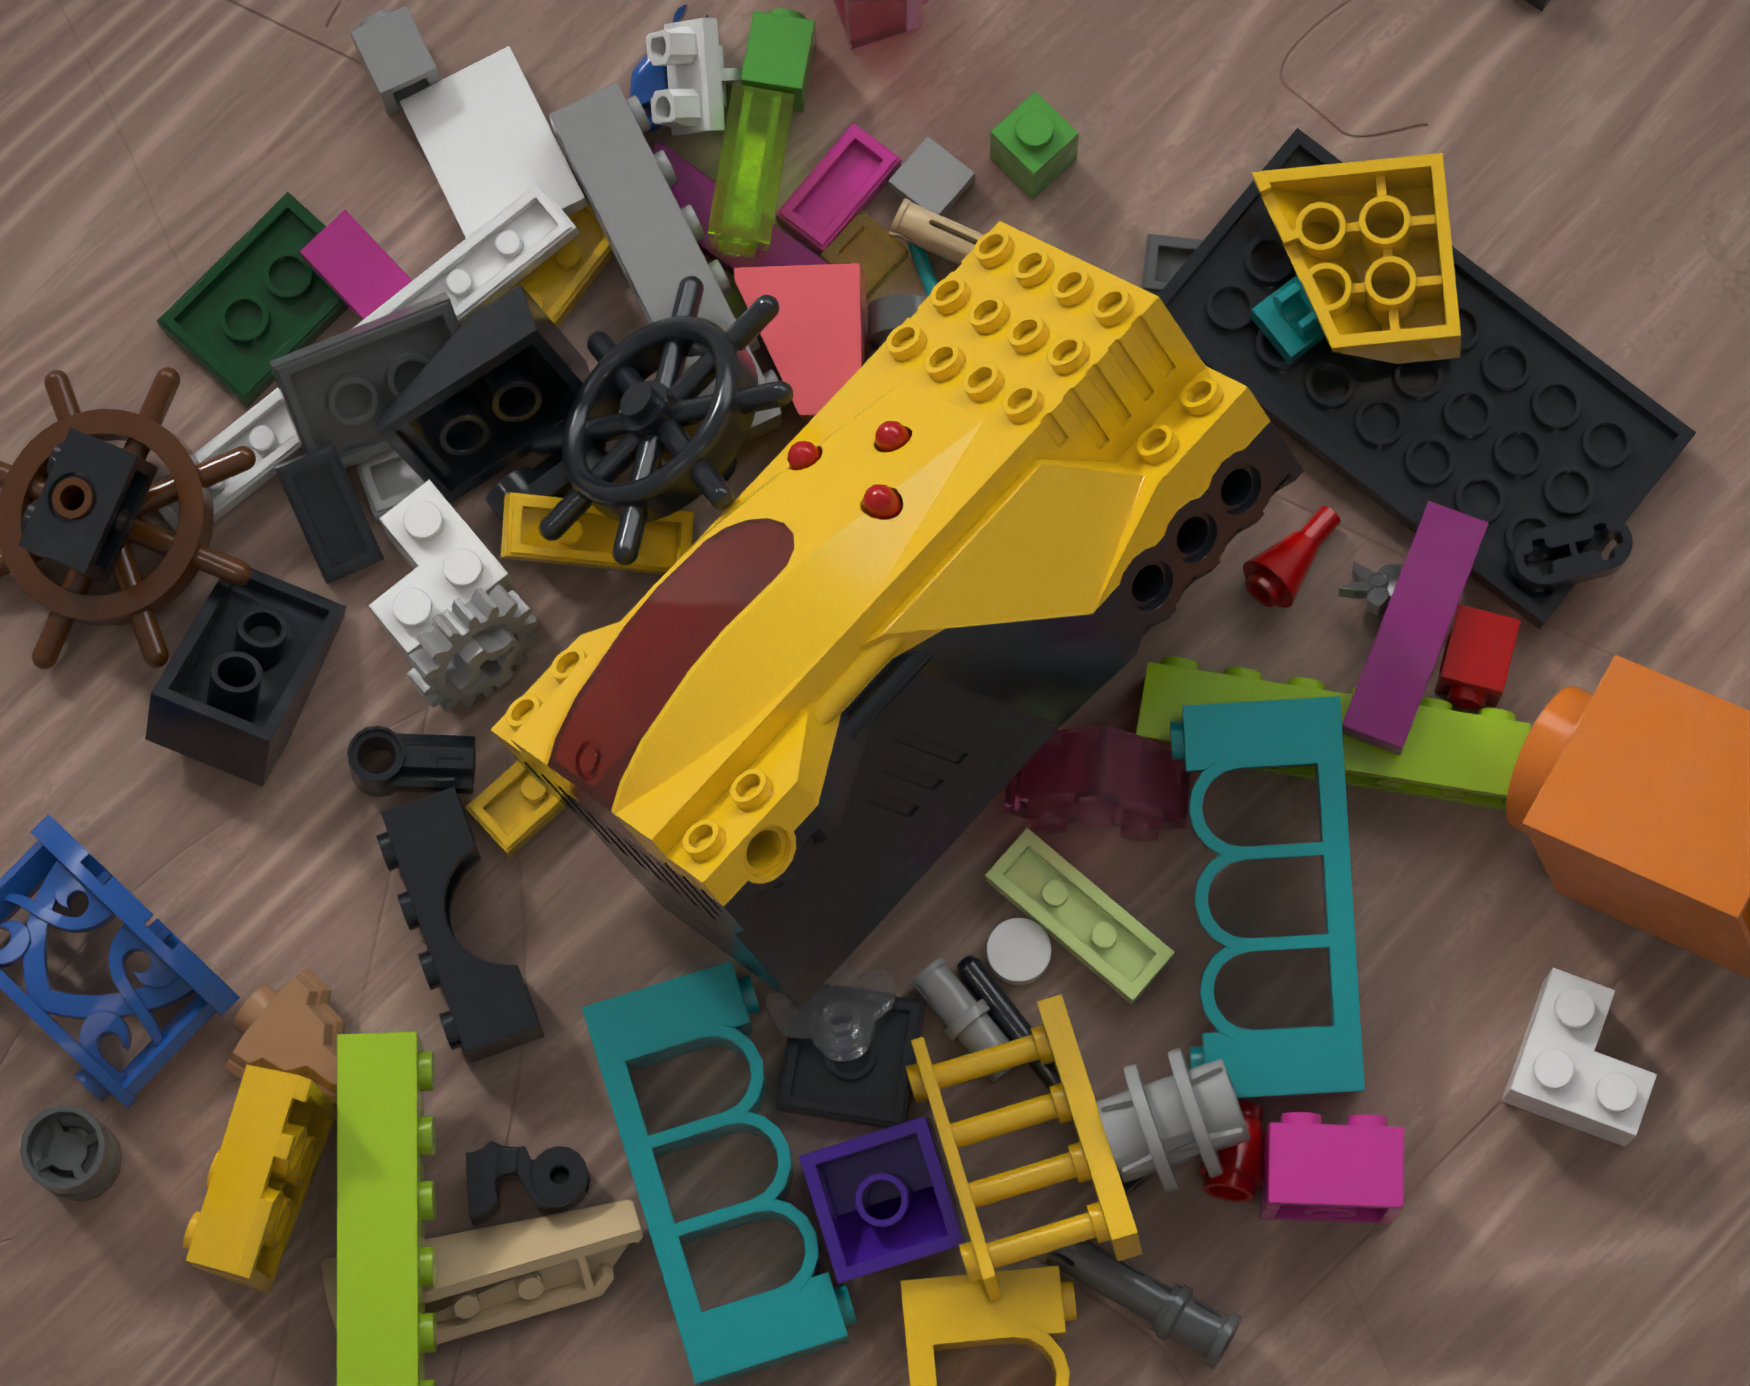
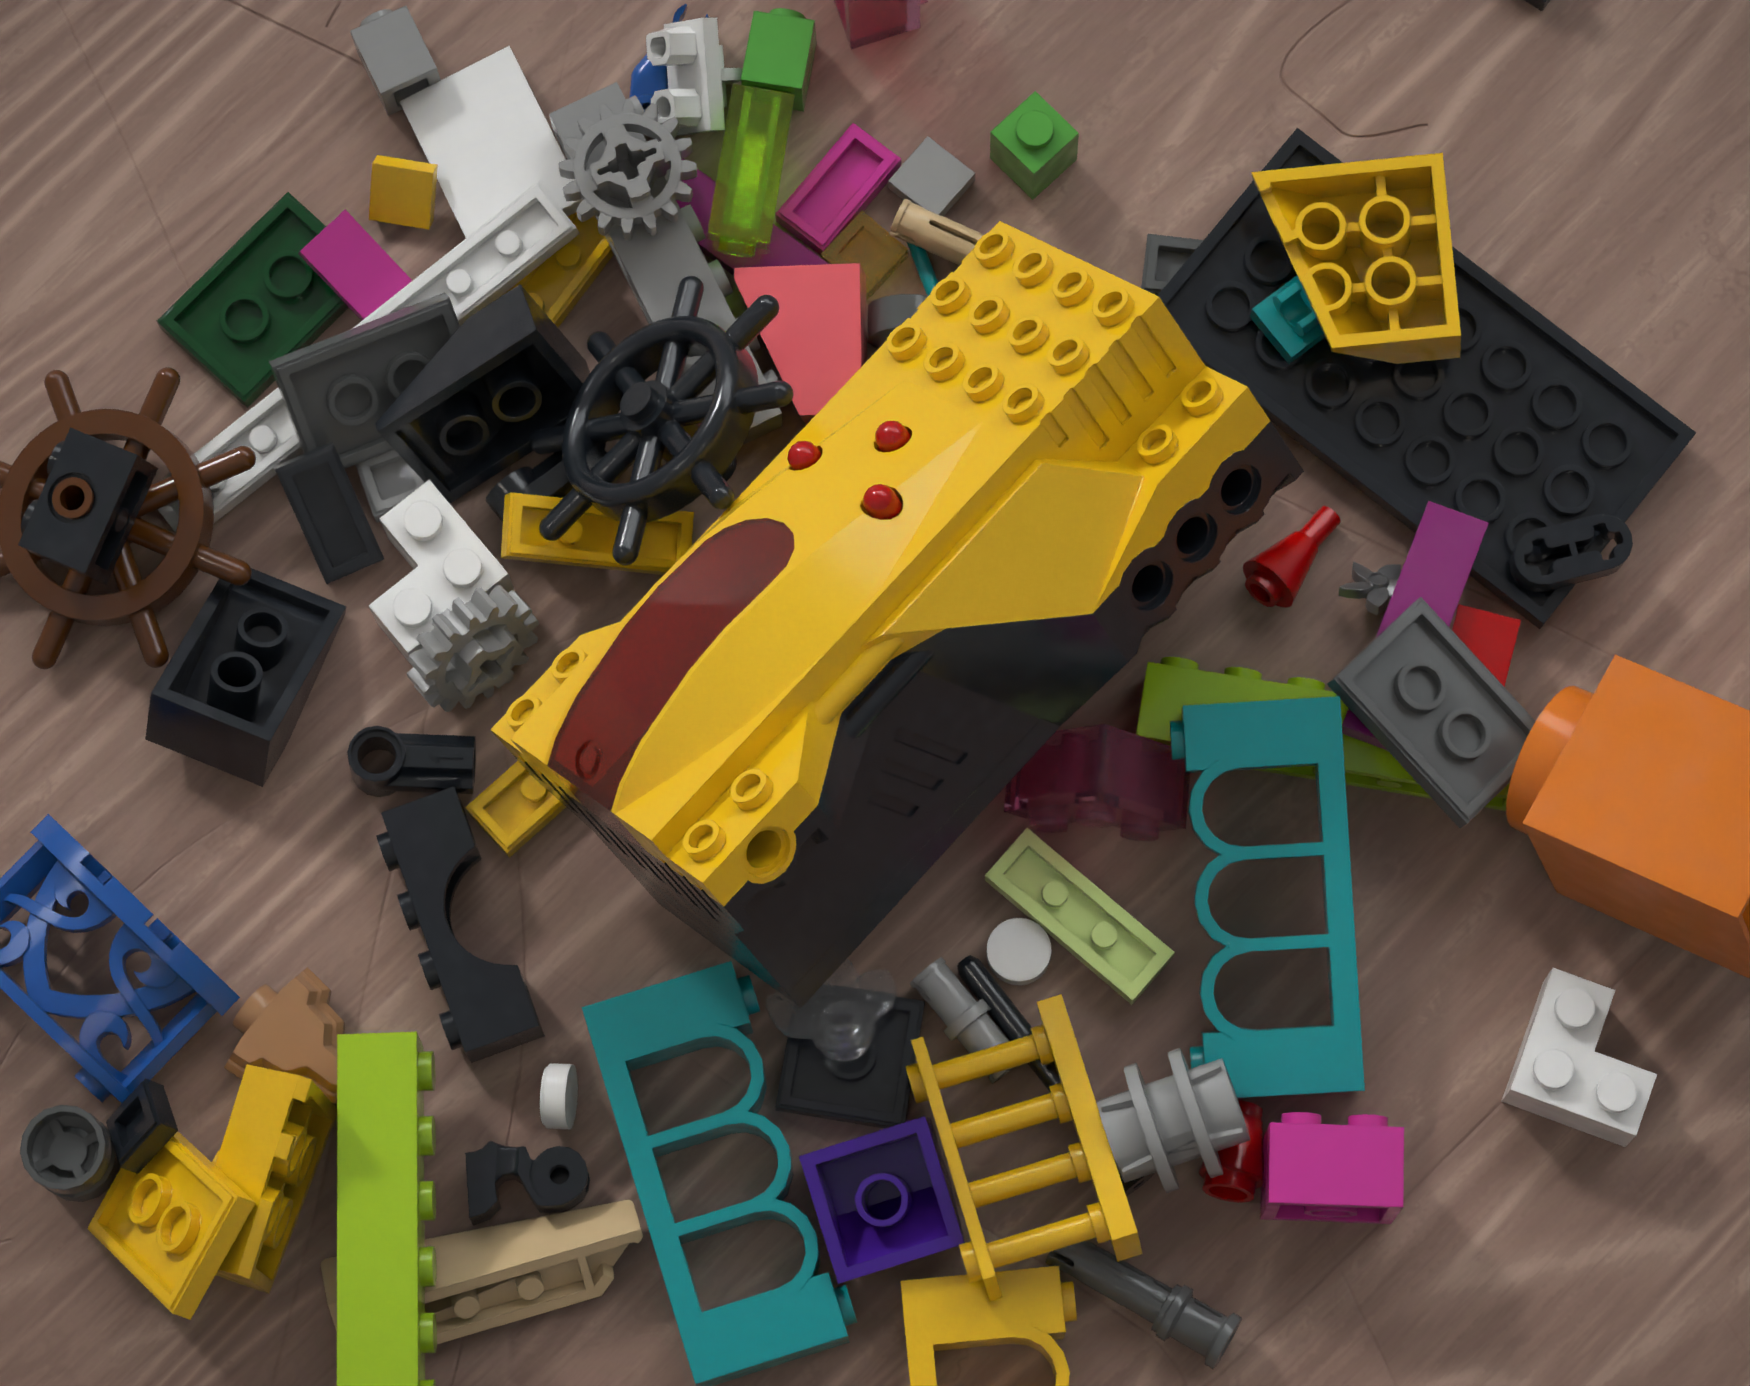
(141, 1126): none -> black tile
(173, 1223): none -> yellow tile
(403, 192): none -> yellow tile
(558, 1096): none -> white tile
(650, 159): none -> light grey gear
(1436, 711): none -> dark grey tile

